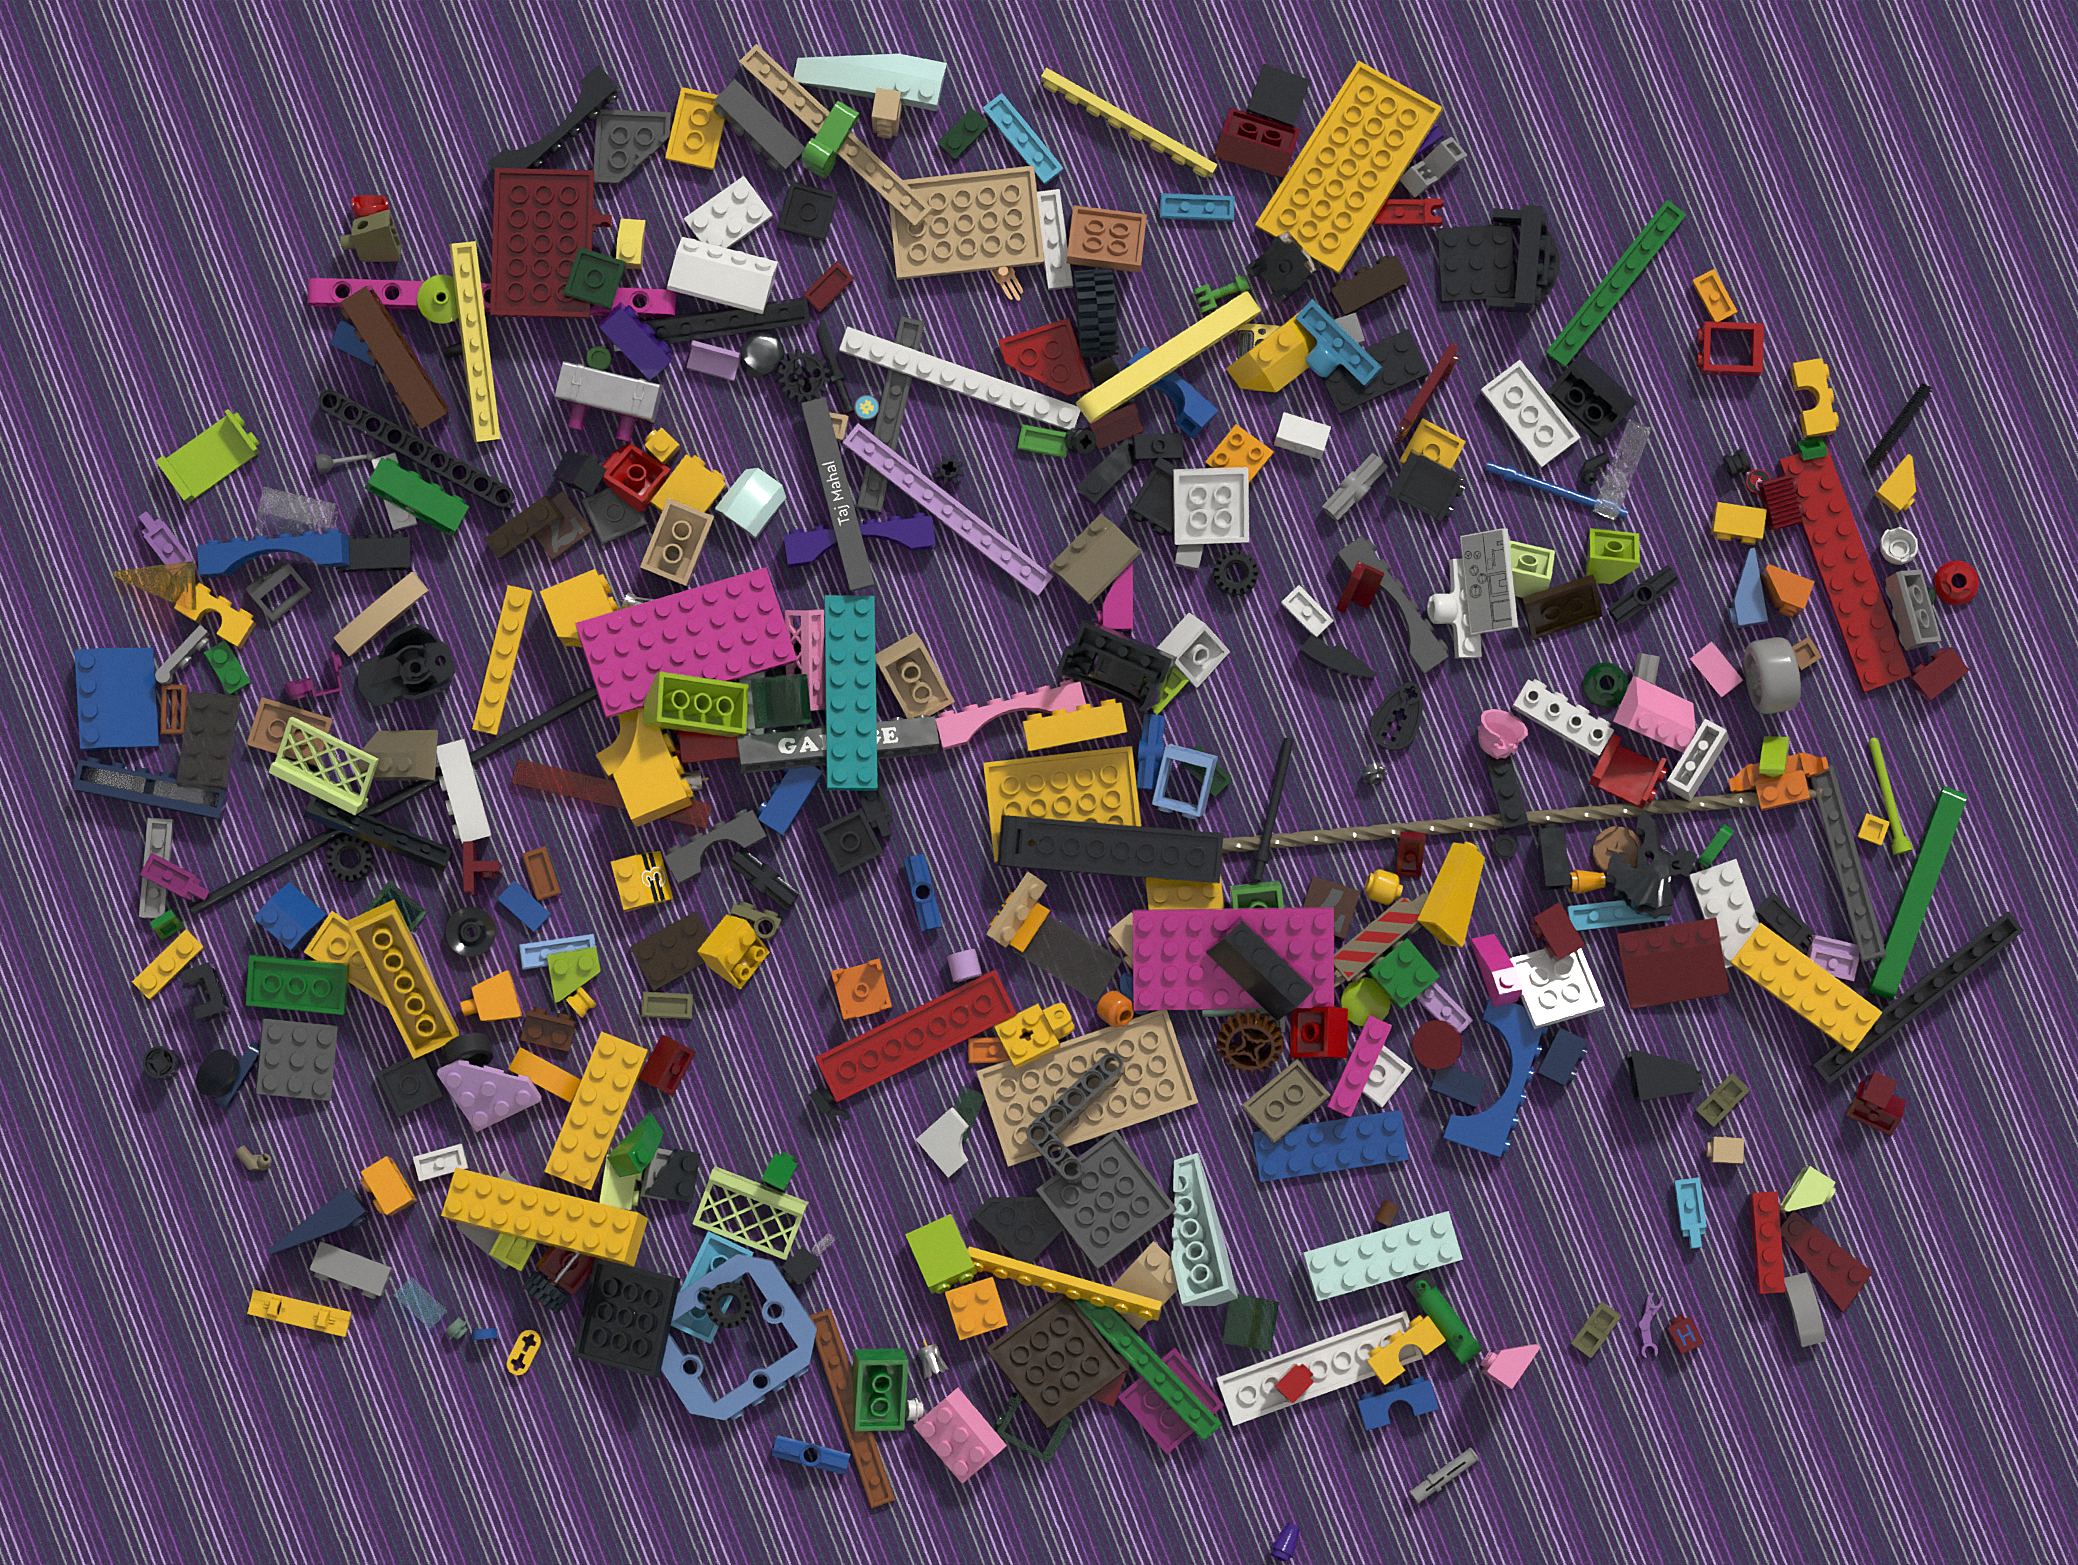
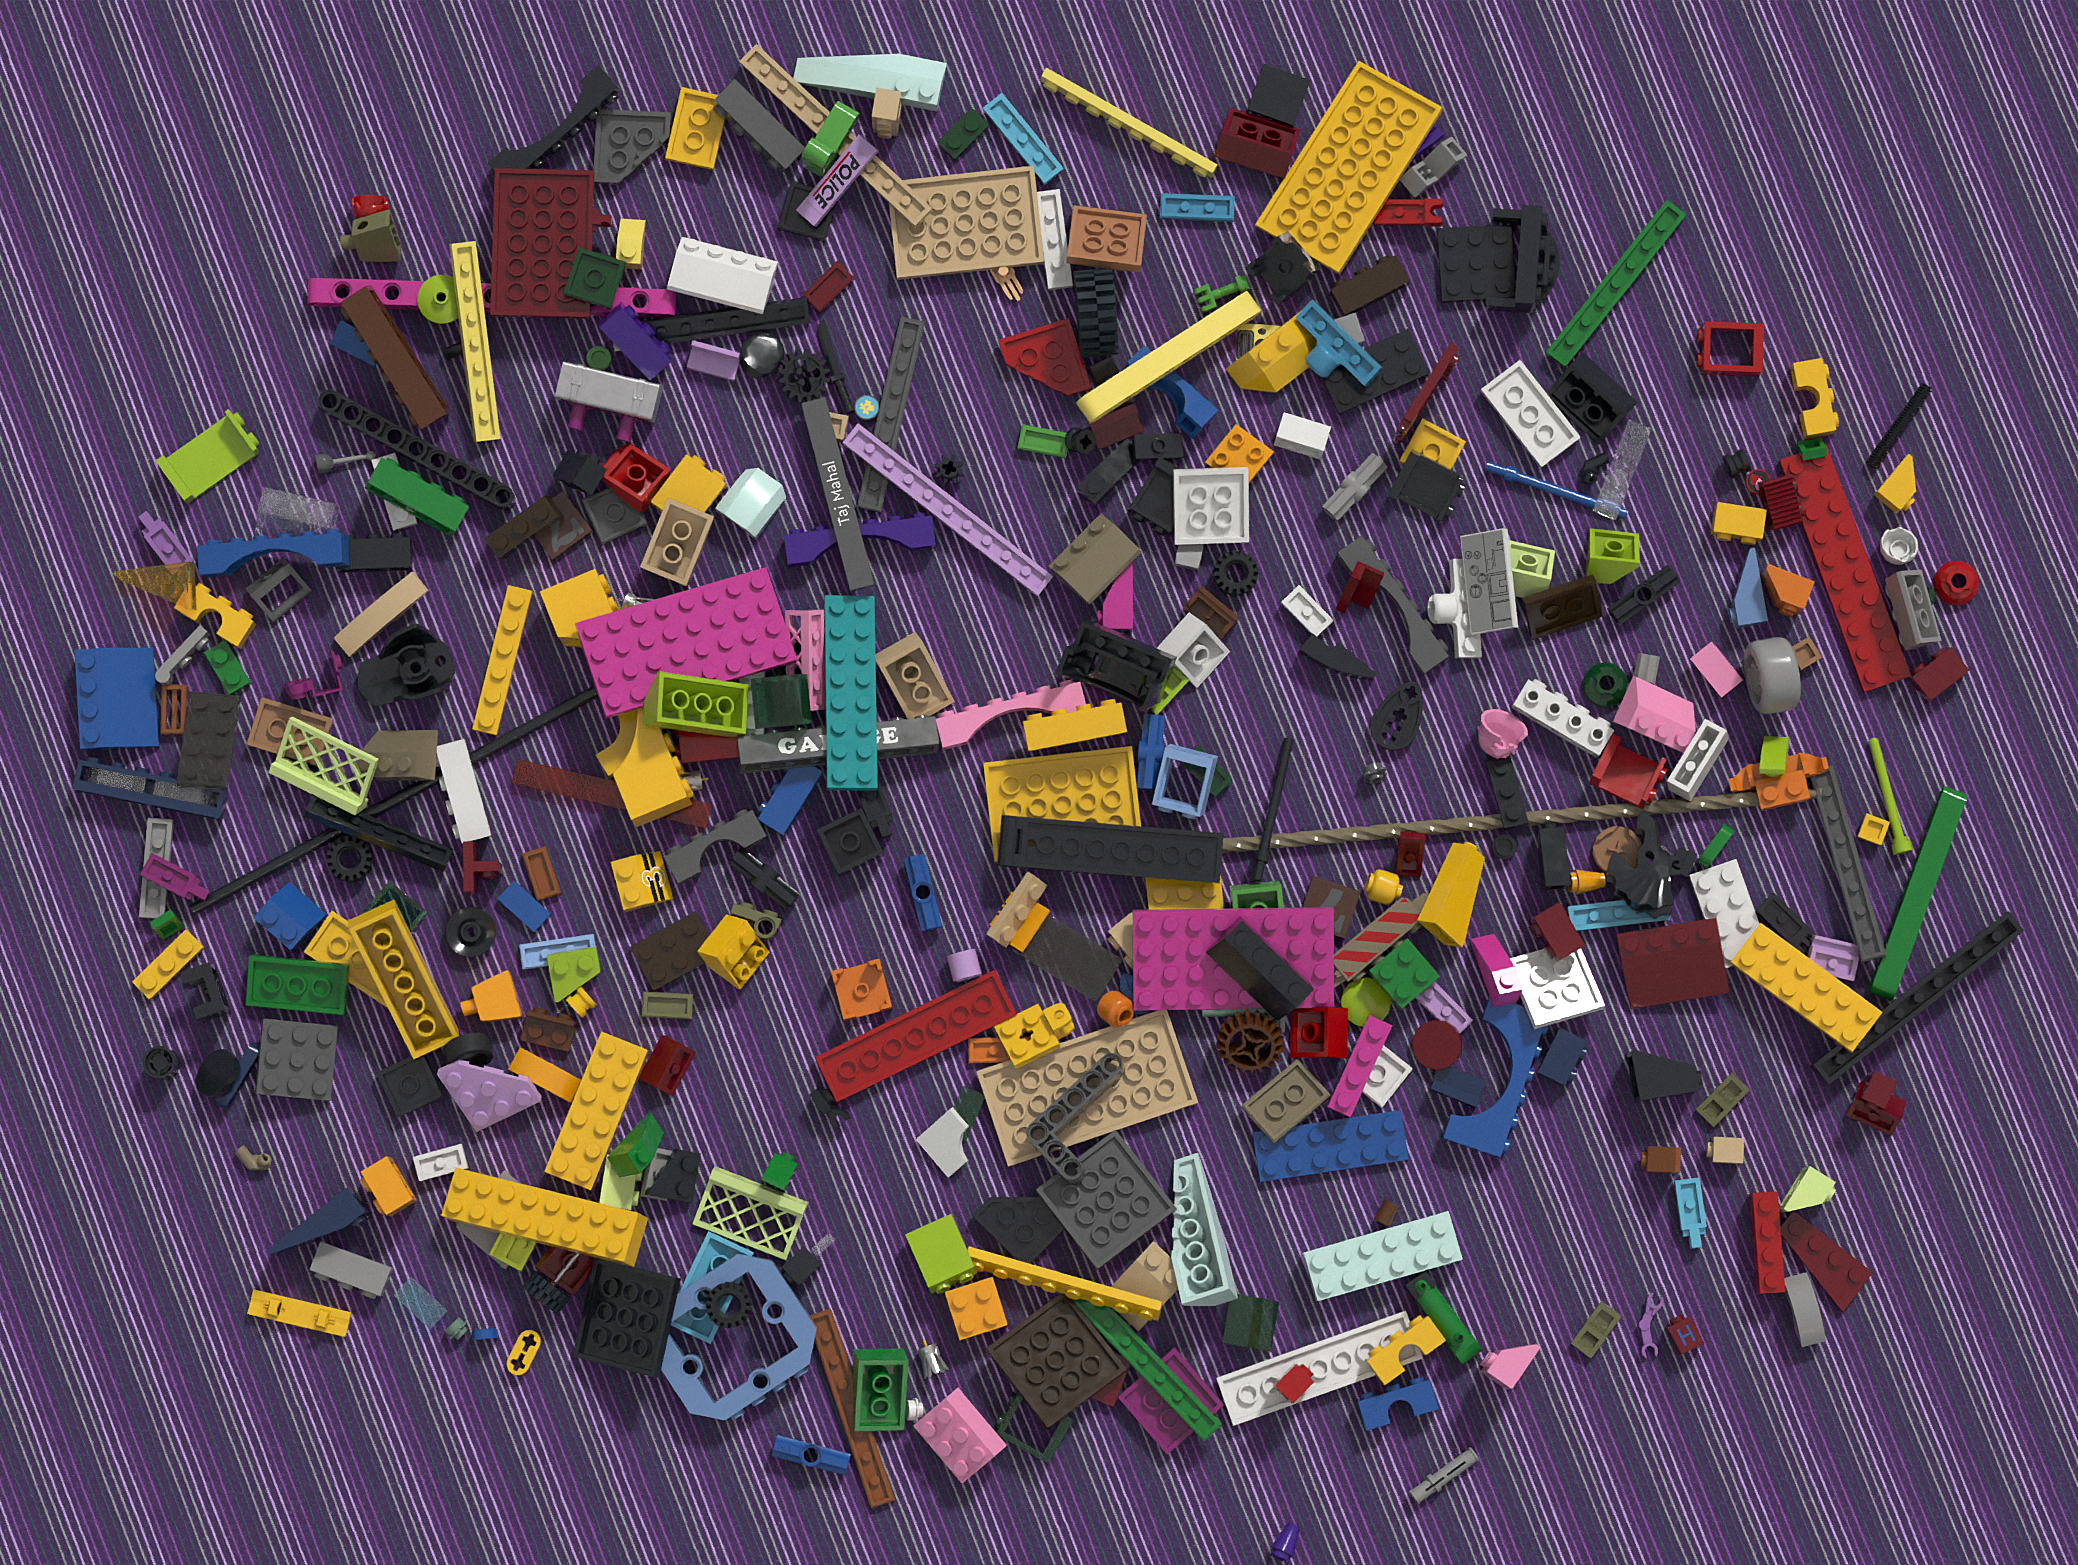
(661, 446): yellow brick -> none
(729, 215): white plate -> none
(837, 180): none -> lavender tile
(959, 379): white plate -> none
(1211, 612): none -> reddish brown hinge
(1661, 1160): none -> dark orange slope
(1714, 296): light orange plate -> none

